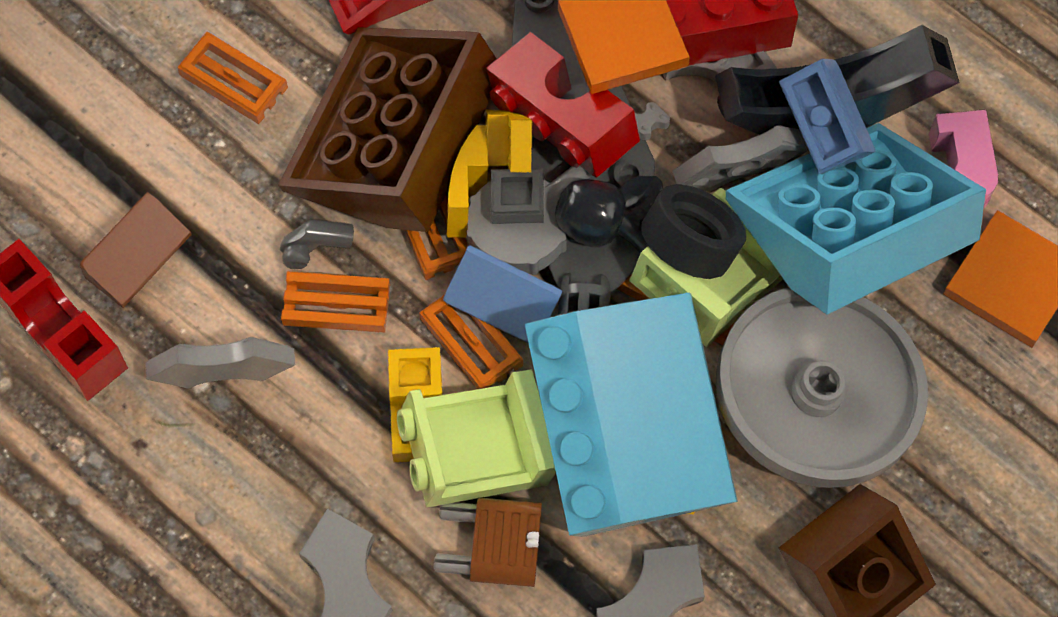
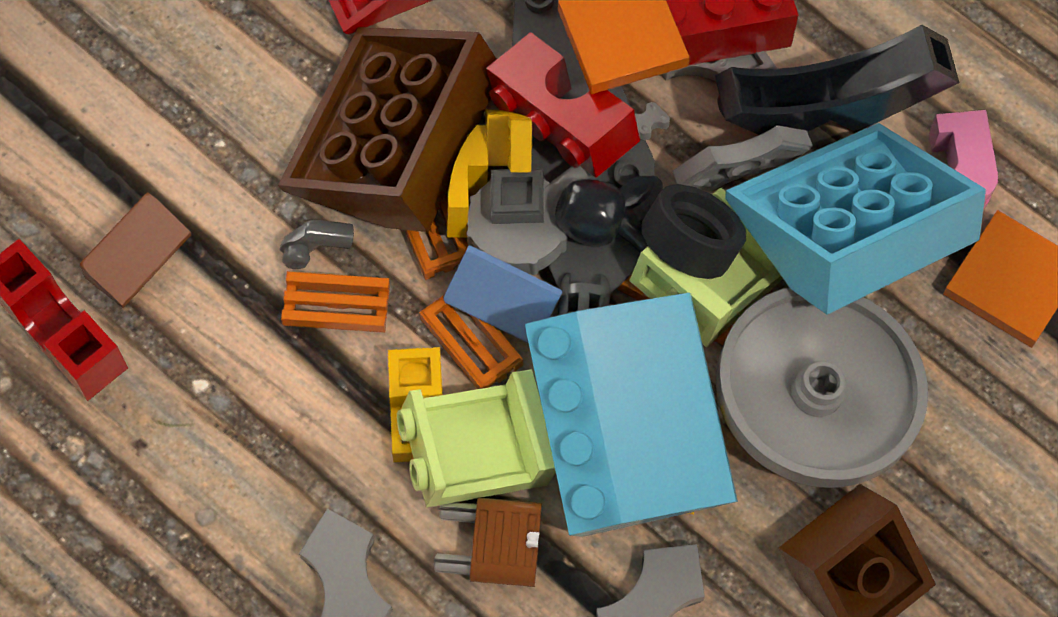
(244, 359): light grey tile -> none
(264, 99): orange tile -> none
(827, 115): medium blue slope -> none

